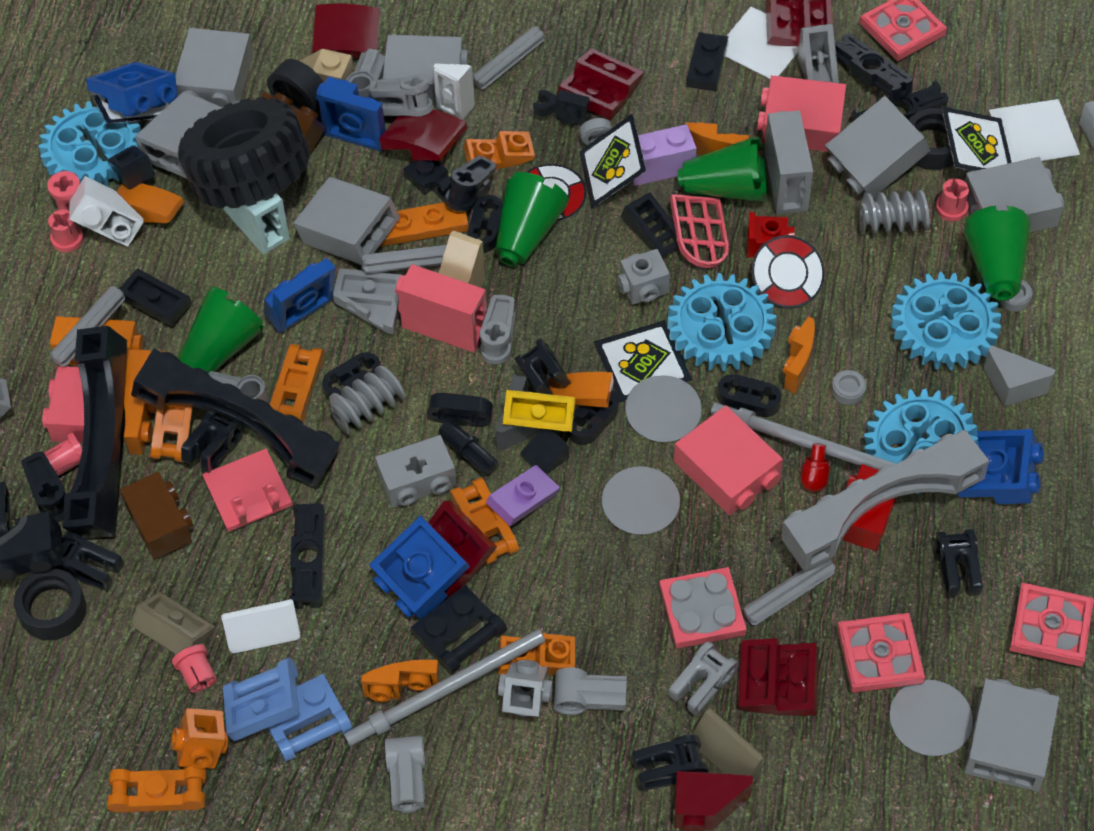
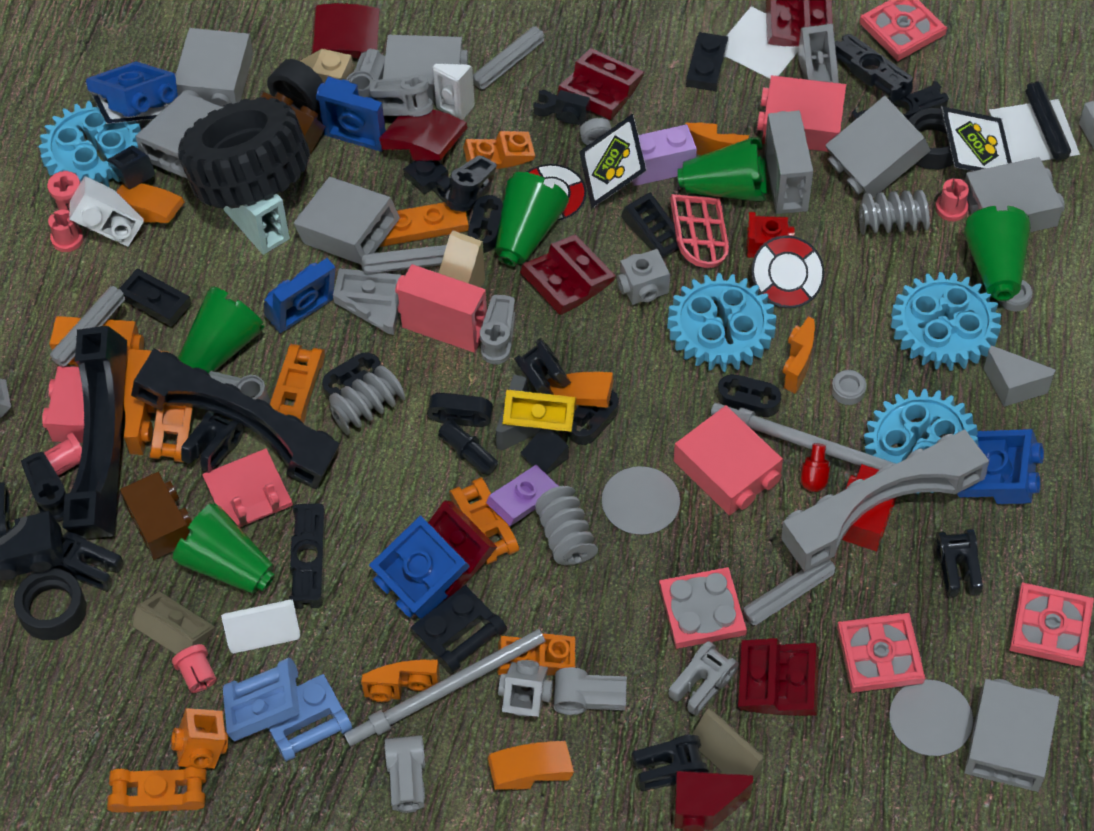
(224, 552): none -> green cone
(416, 471): light grey brick -> none
(527, 763): none -> orange slope
(565, 526): none -> light grey piece
(567, 274): none -> dark red slope
(641, 355): sticker -> none
(663, 408): light grey sticker -> none
(1048, 121): none -> black axle

